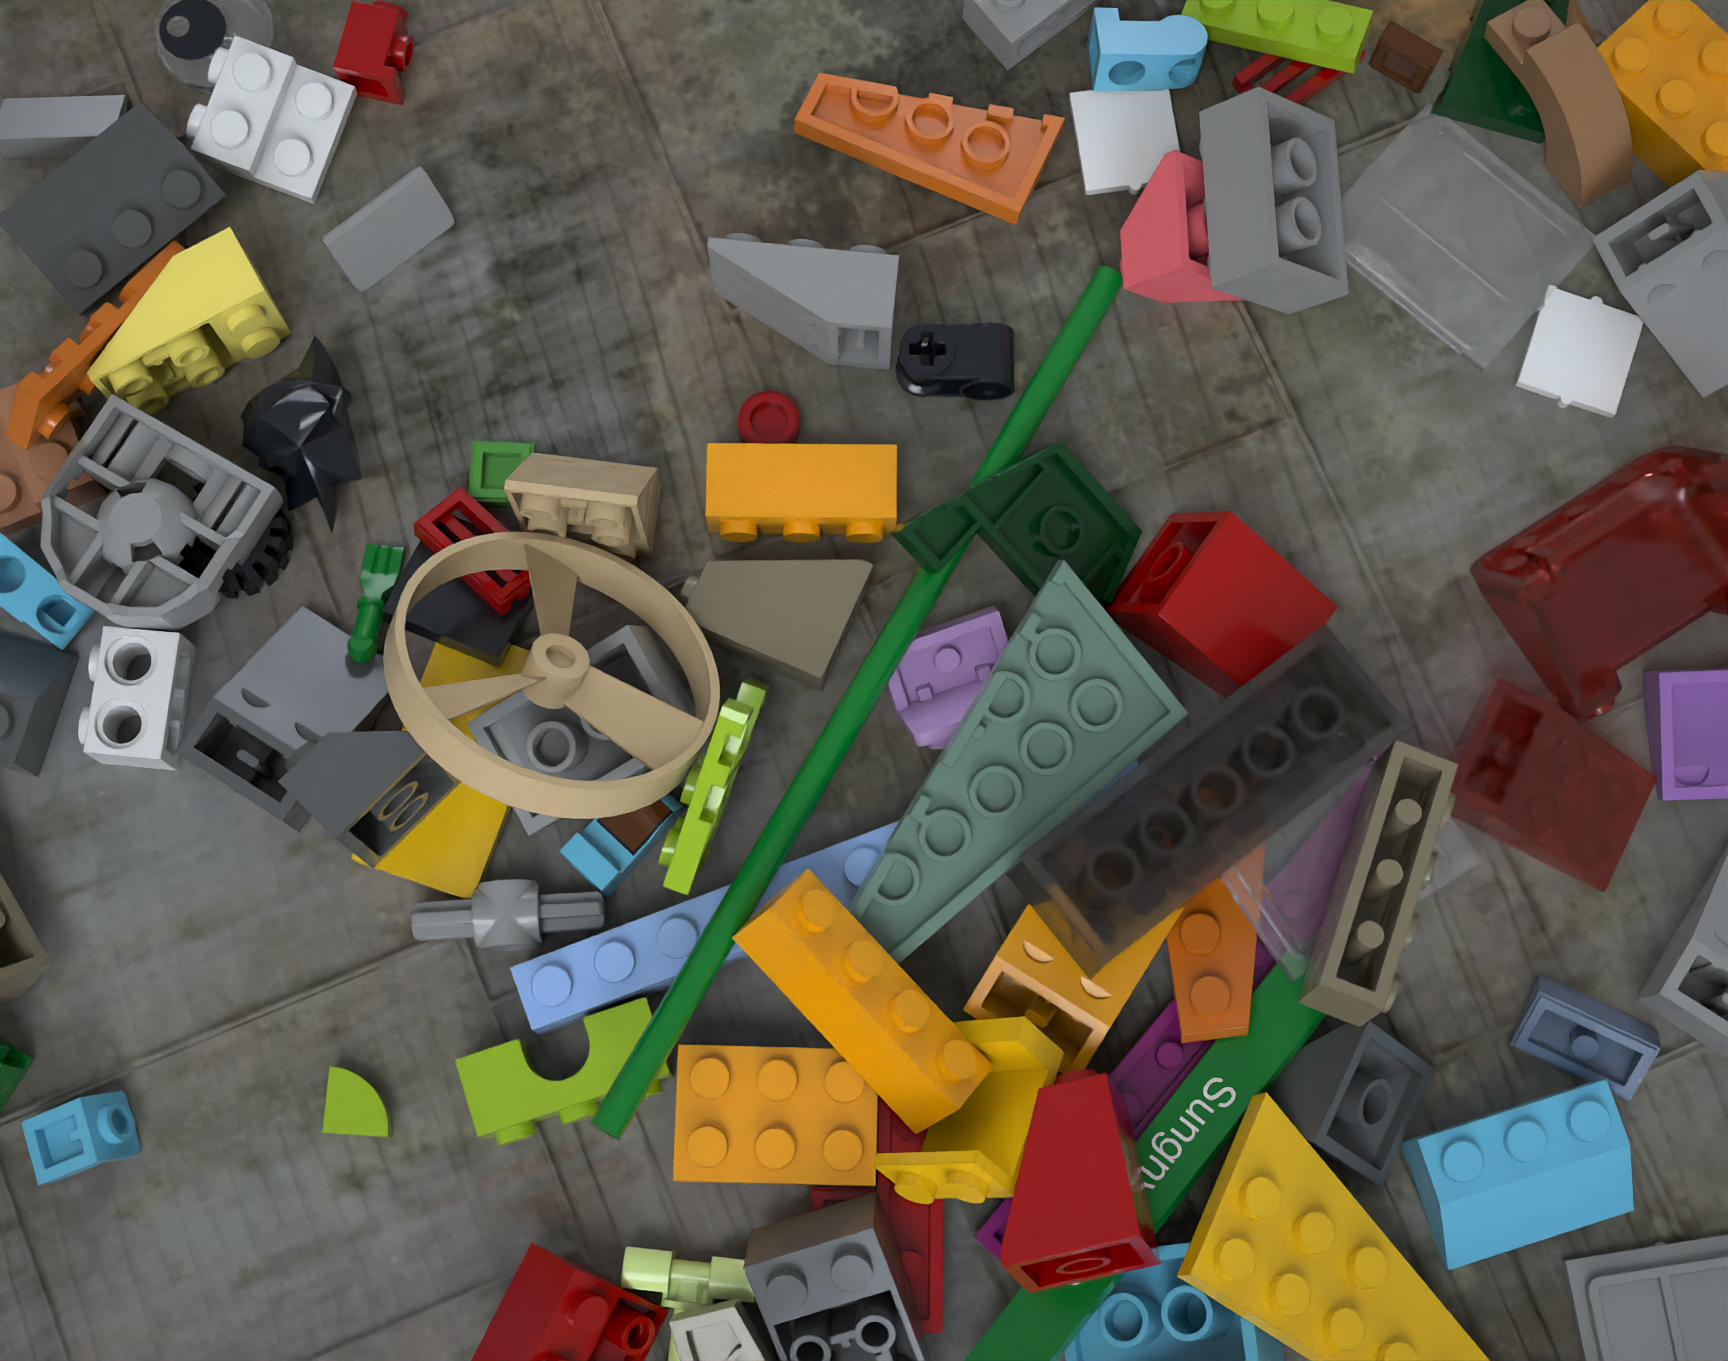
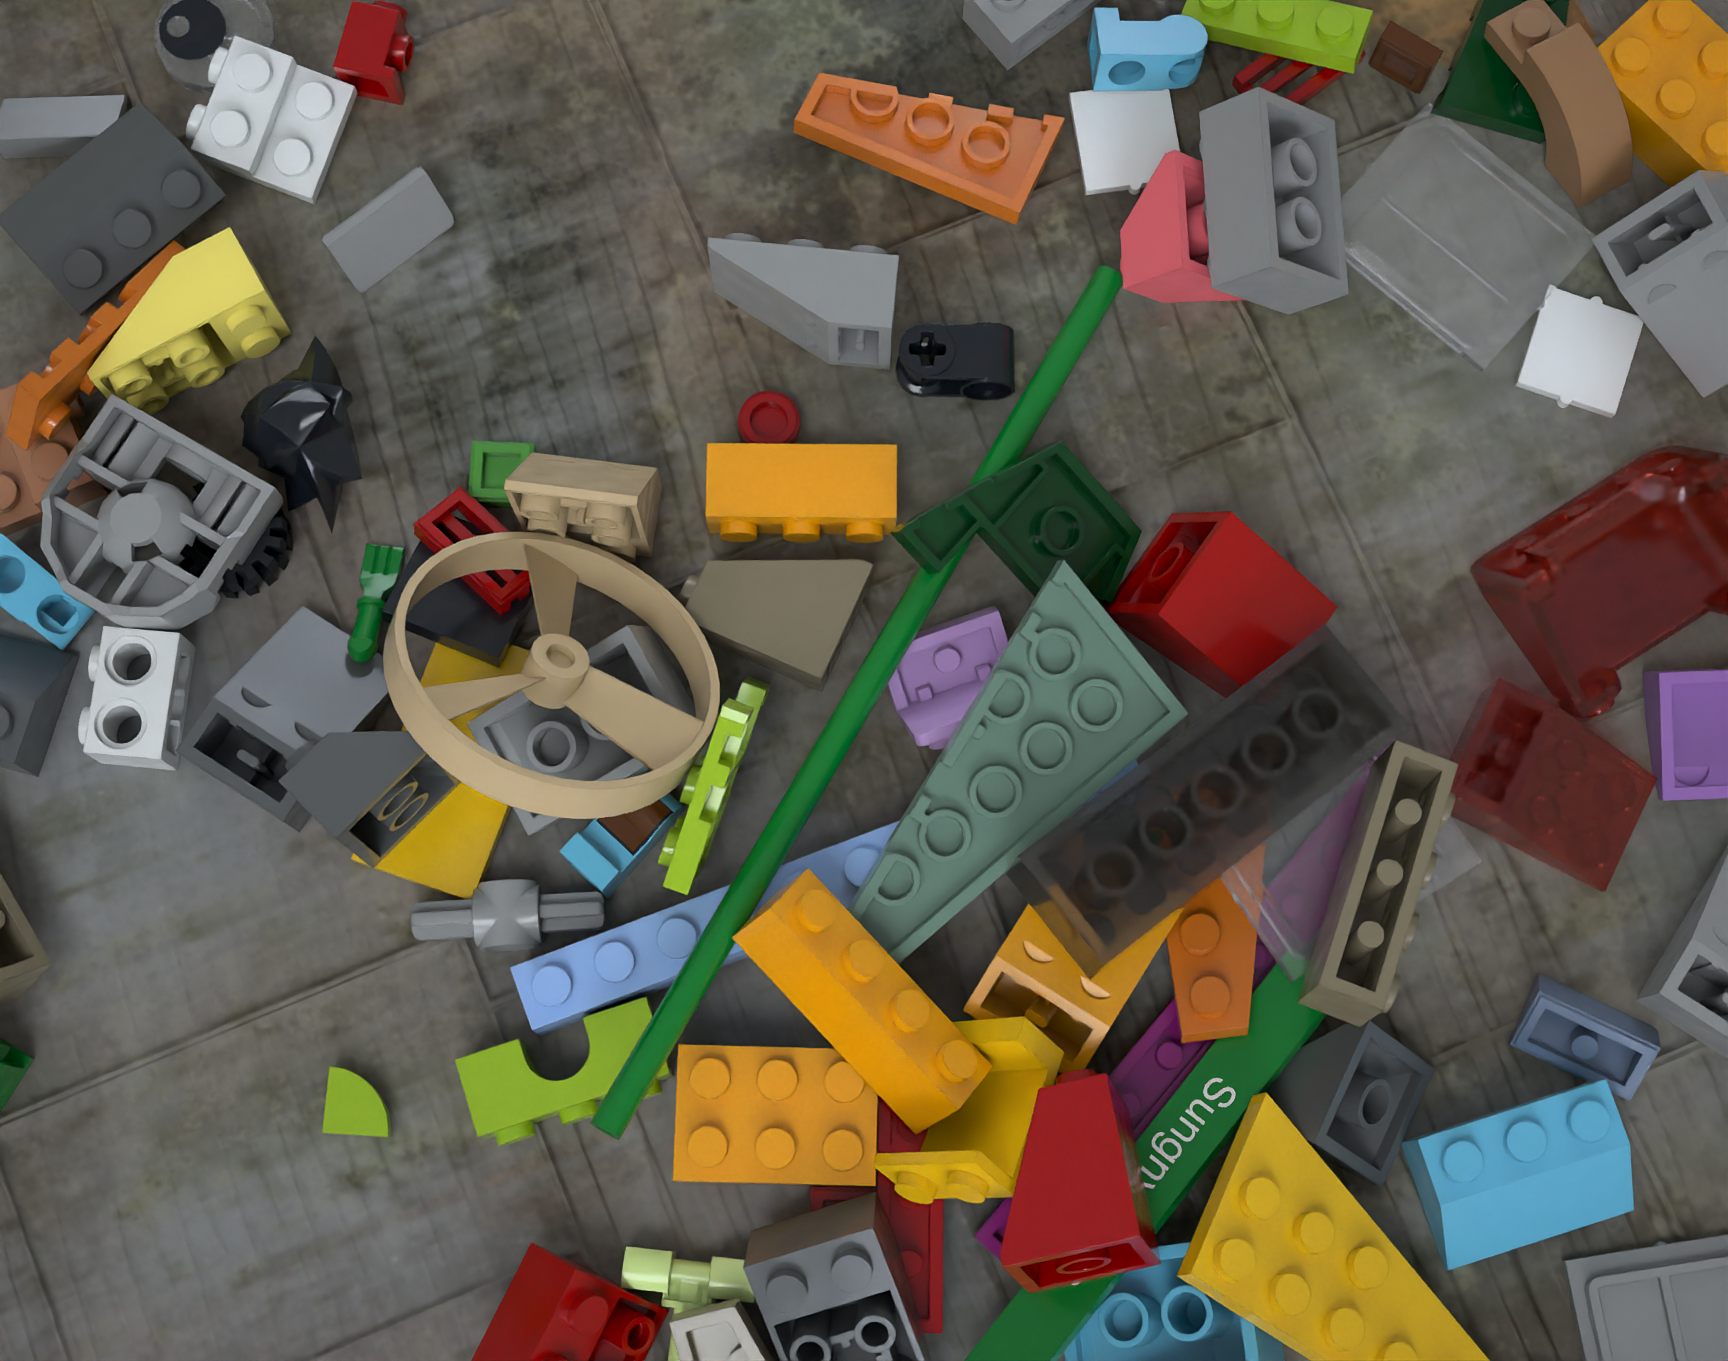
(80, 1136): medium azure bracket -> none

